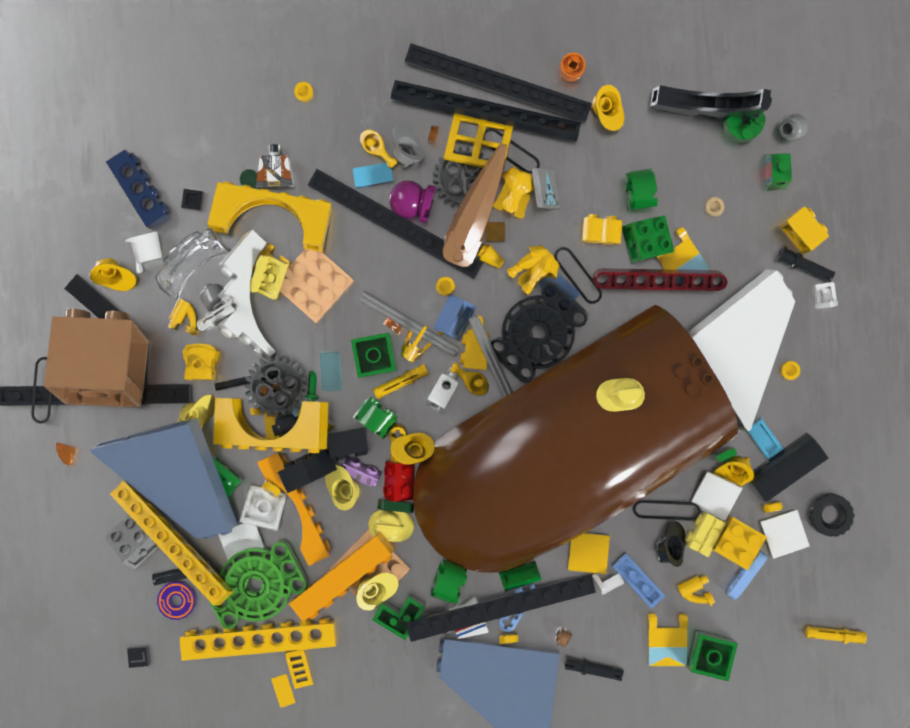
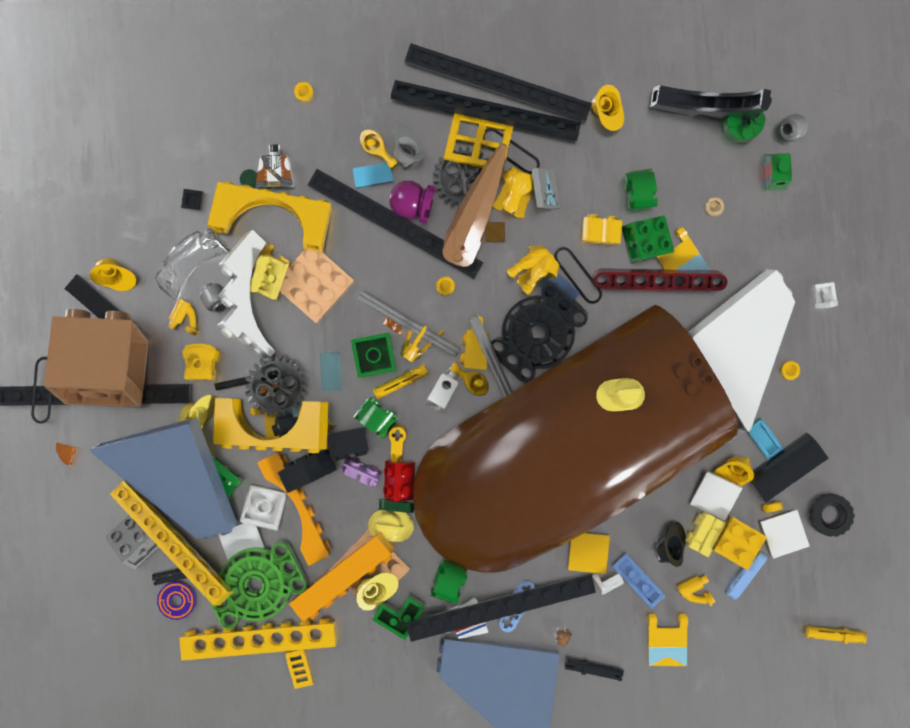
(118, 166): dark blue brick -> none
(138, 656): black tile -> none
(145, 248): white hat -> none
(213, 318): white pin -> none
(271, 489): yellow tile -> none
(283, 690): yellow sticker -> none
(311, 387): green piece -> none
(342, 488): light yellow piece -> none
(412, 448): yellow piece -> none
(433, 135): clear orange tile -> none
(454, 317): medium blue panel -> none
(490, 256): yellow cone -> none
(510, 638): yellow tile -> none
(520, 576): green tile -> none
(572, 67): orange wheel -> none
(666, 502): black piece -> none
(712, 655): green brick -> none
(723, 454): green tile -> none
(797, 260): black pin -> none
(804, 230): yellow brick -> none

